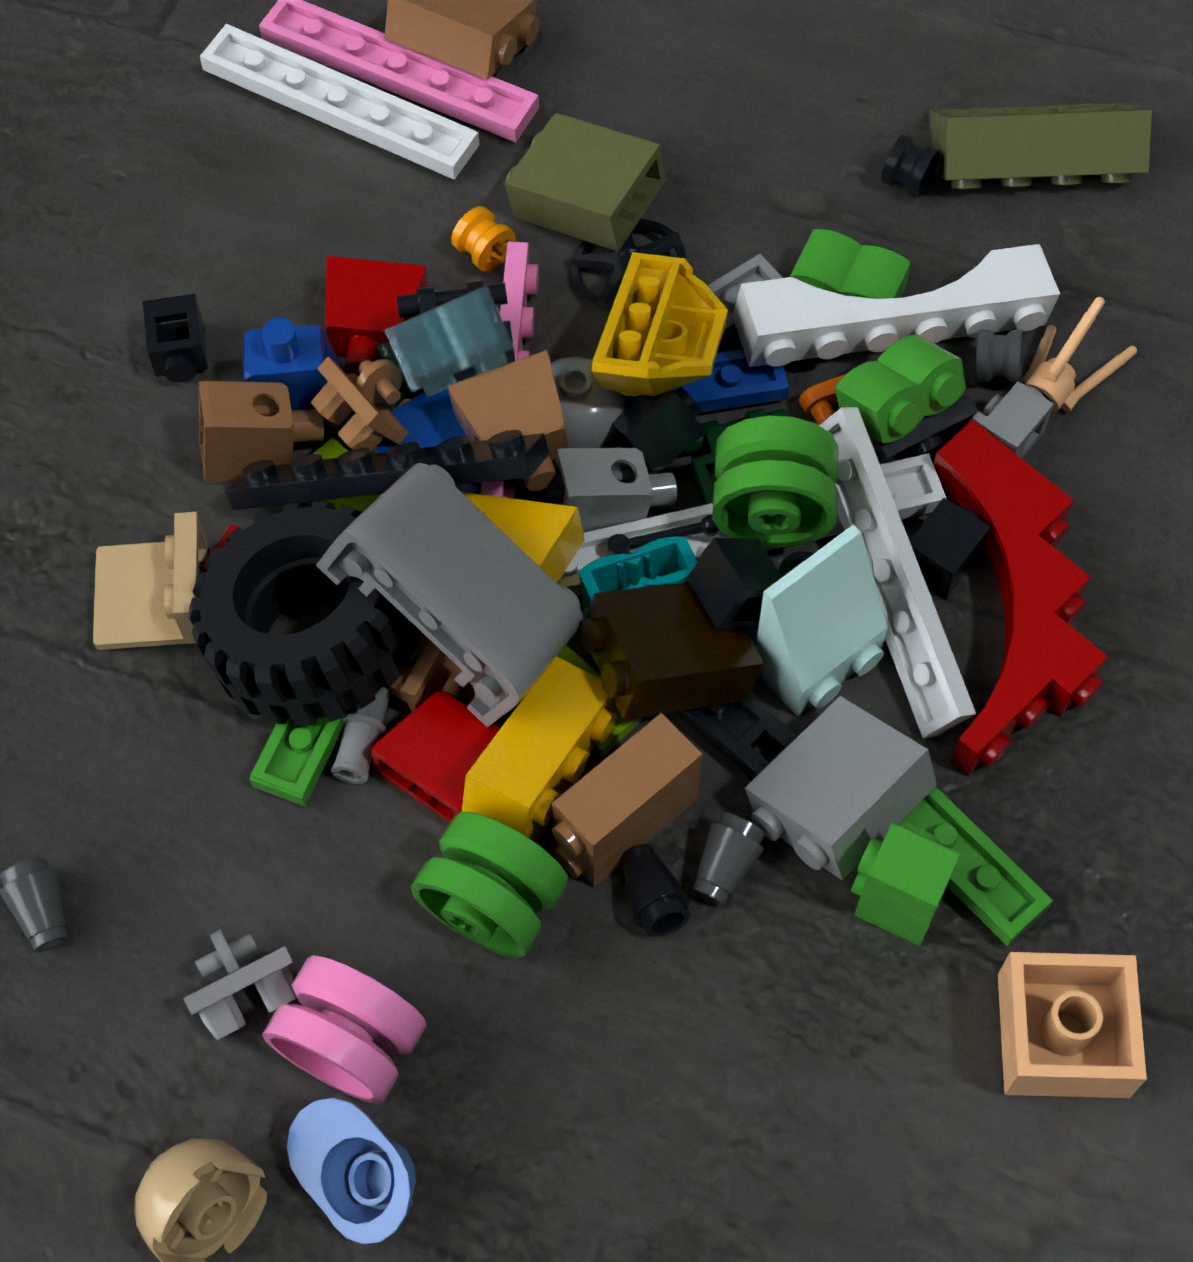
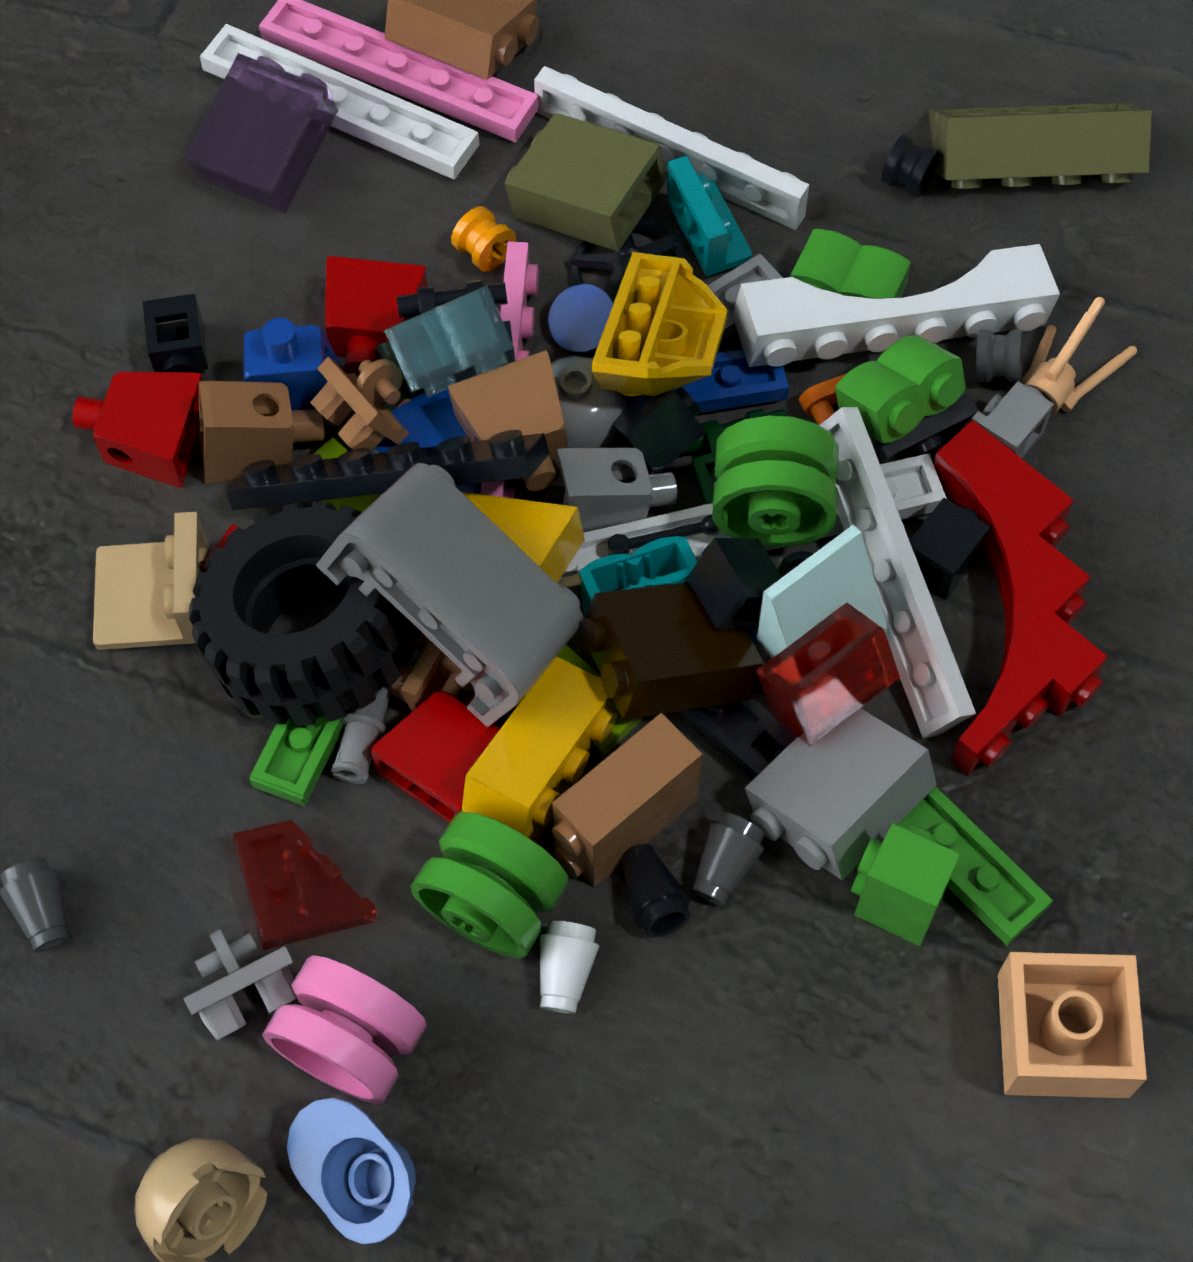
(145, 423): none -> red torso
(262, 131): none -> clear purple brick
(294, 887): none -> clear red wing
(565, 964): none -> white cone
(579, 318): none -> blue piece
(705, 219): none -> teal bracket
(736, 174): none -> white plate
(828, 673): none -> clear red brick

